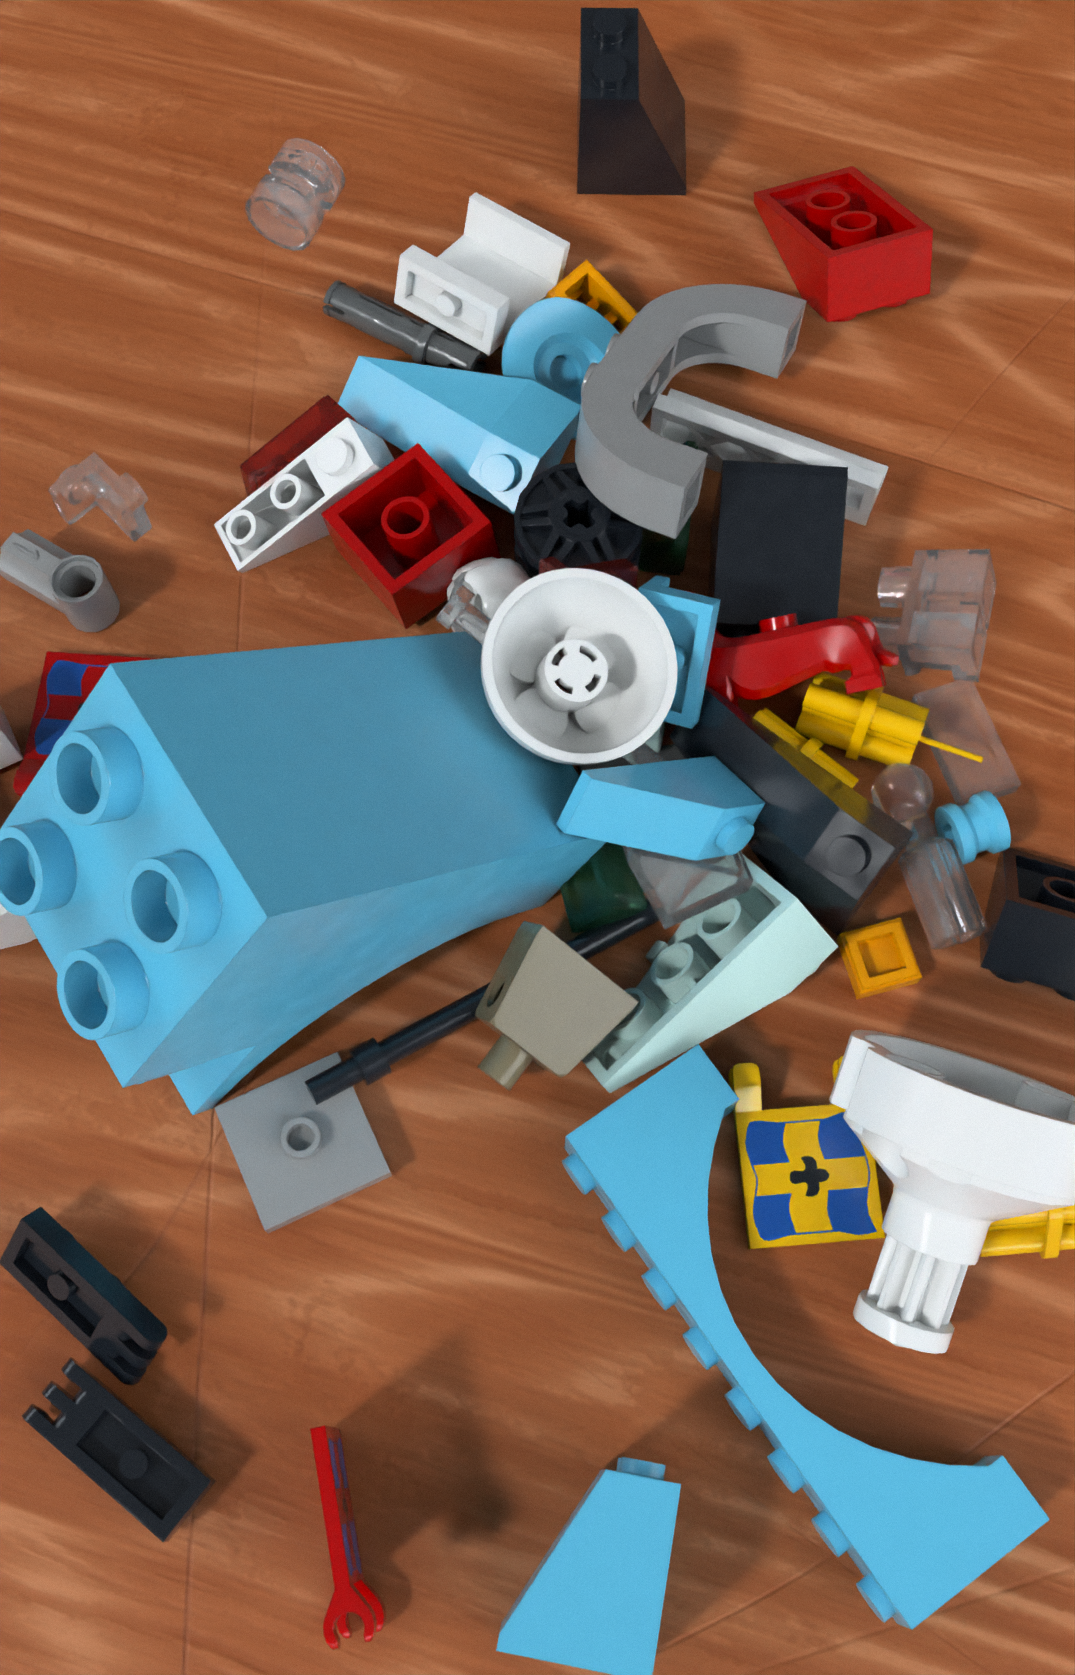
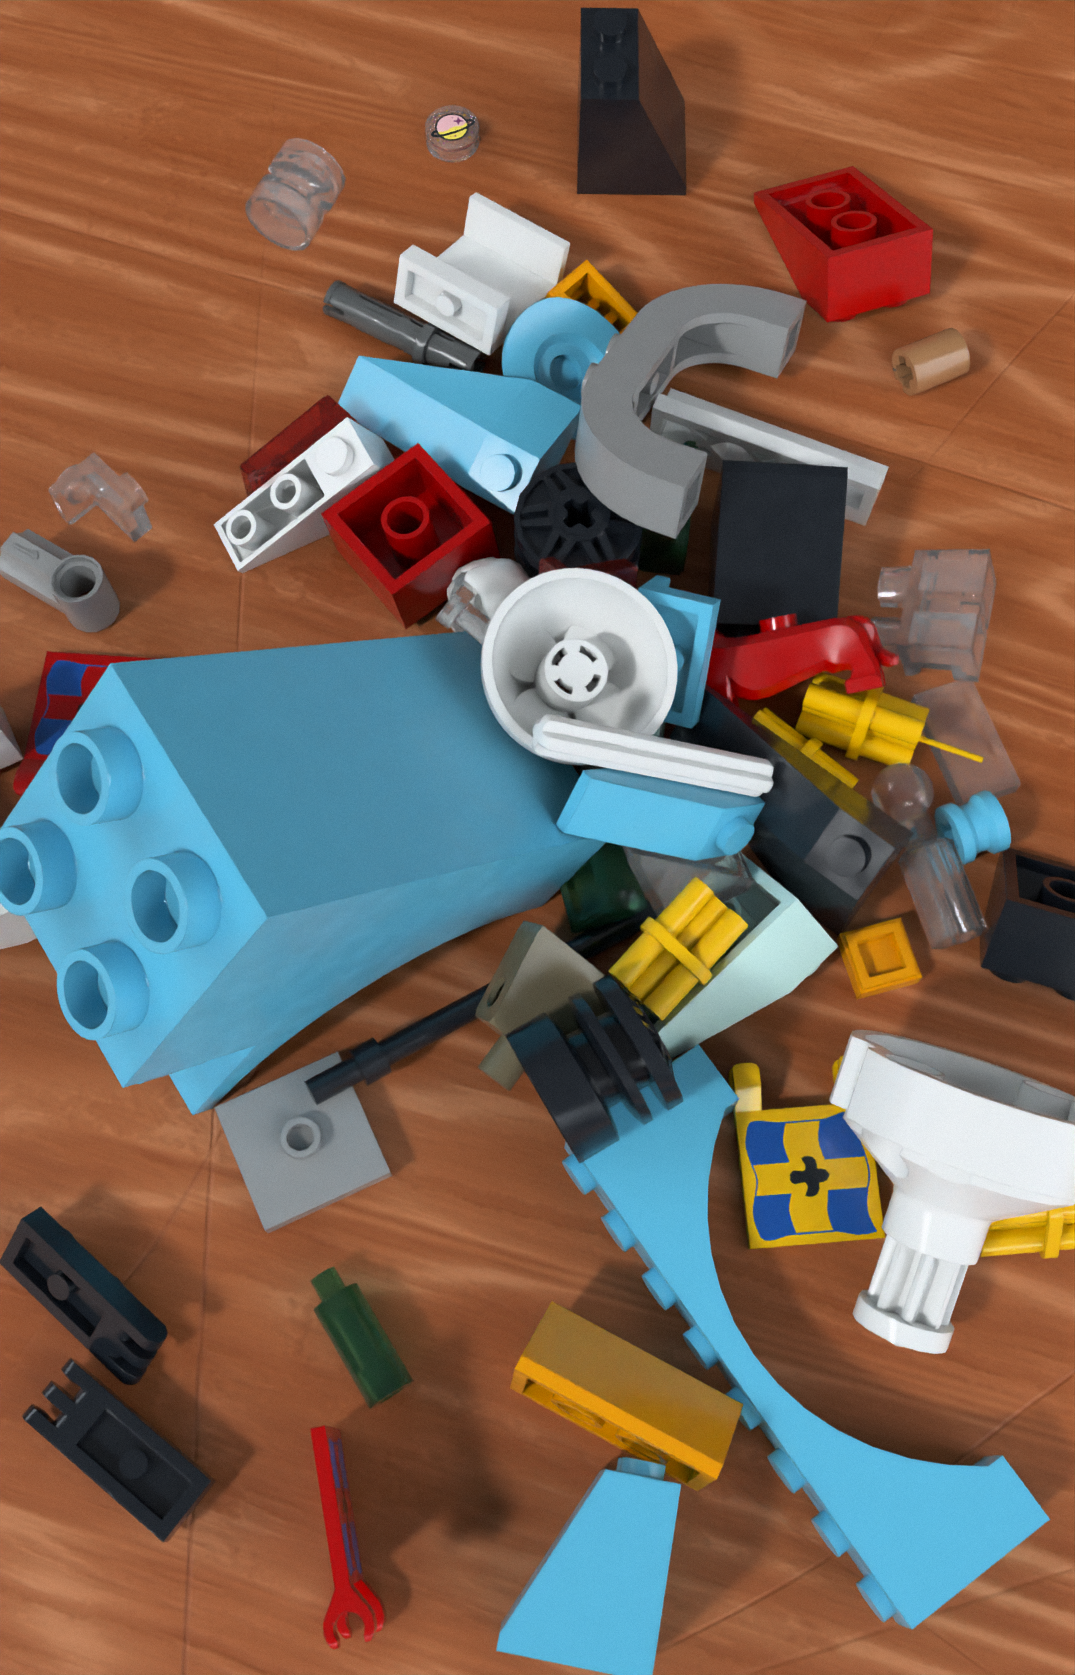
(359, 1339): none -> clear green cylinder
(452, 133): none -> clear tile
(596, 1067): none -> black wheel
(627, 1397): none -> light orange slope
(651, 756): none -> white axle
(677, 949): none -> yellow piece
(931, 361): none -> medium nougat piece

